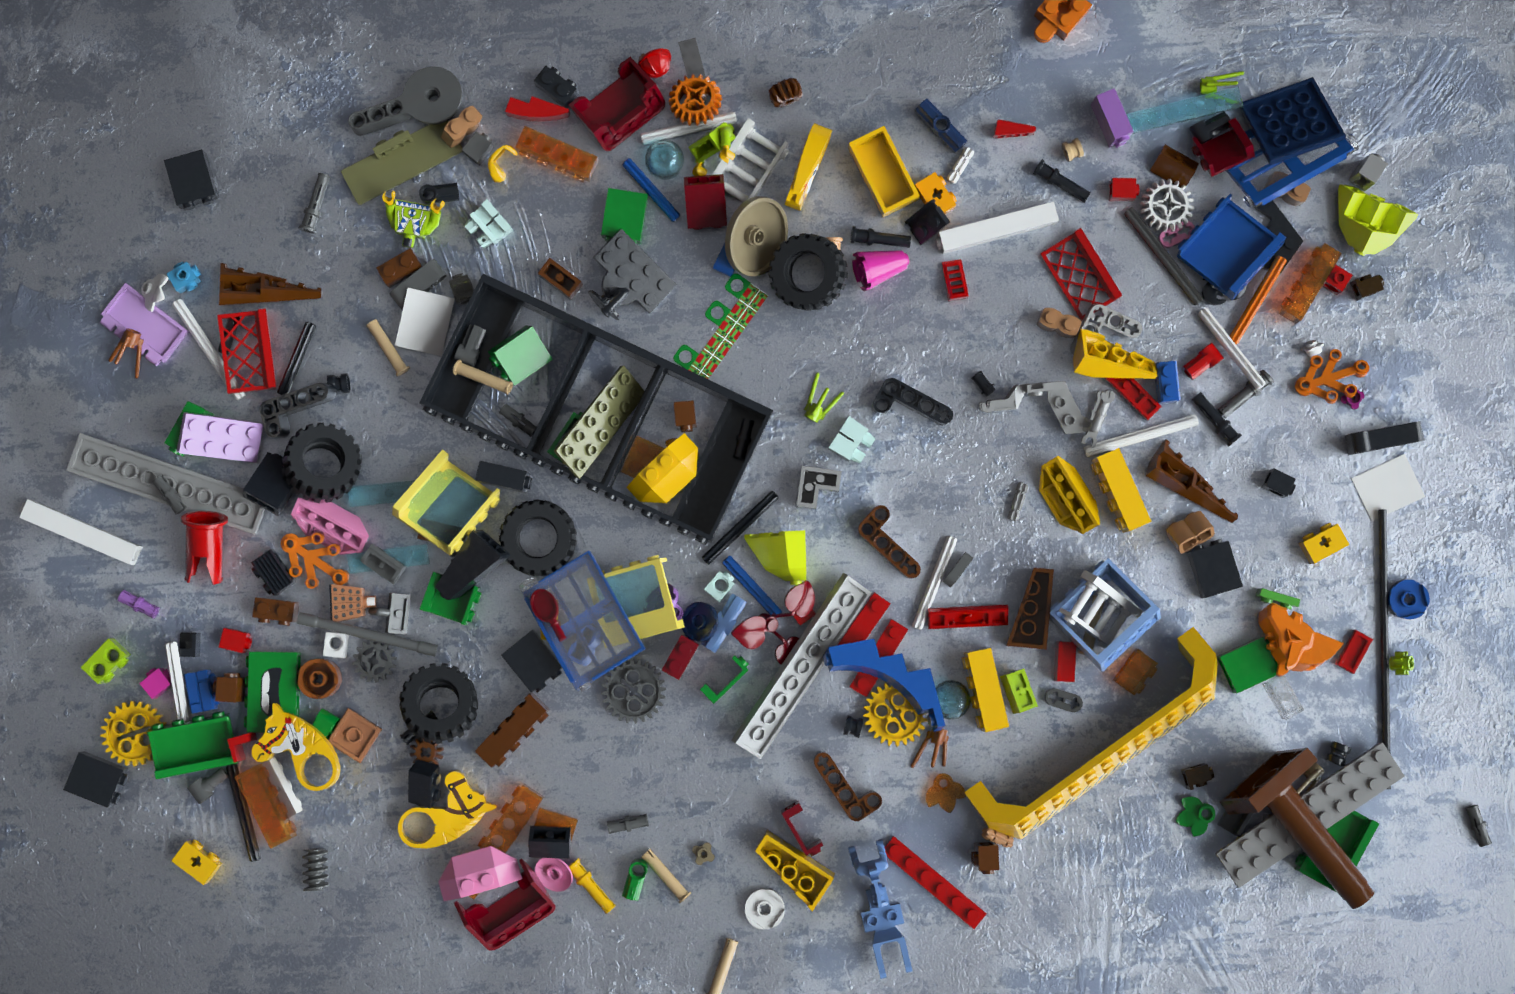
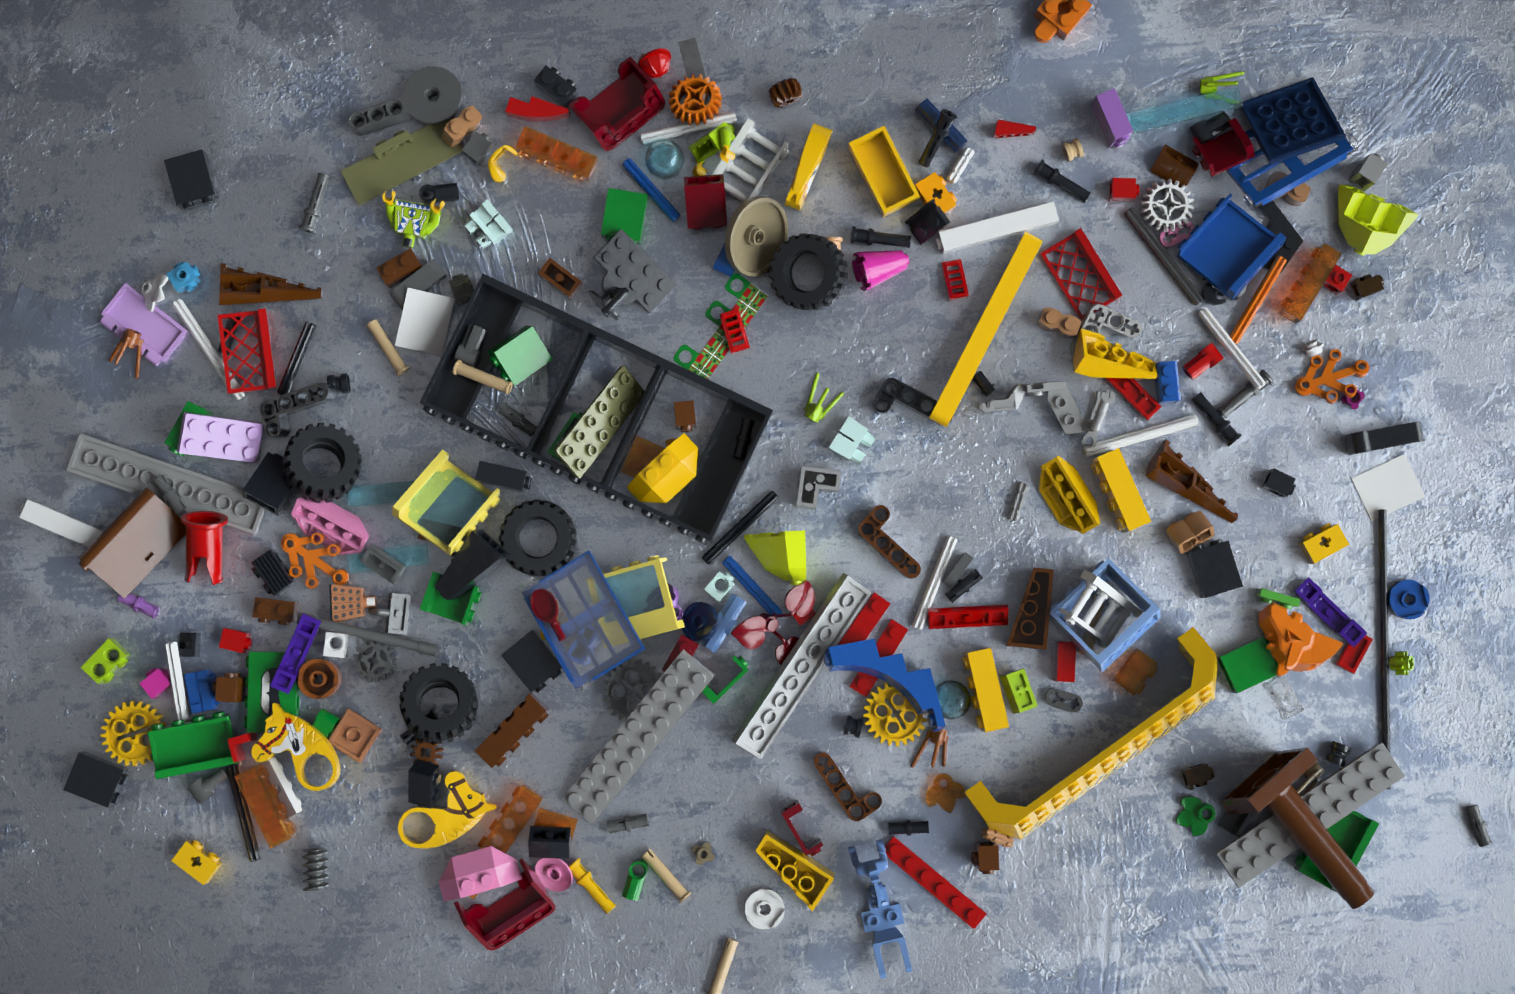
(134, 543): none -> door
(295, 653): none -> dark purple slope
(638, 736): none -> light grey plate
(730, 314): none -> red slope
(908, 827): none -> black pin
(941, 130): none -> black pin
(963, 586): none -> black pin
(985, 329): none -> yellow beam
(1330, 613): none -> dark purple slope

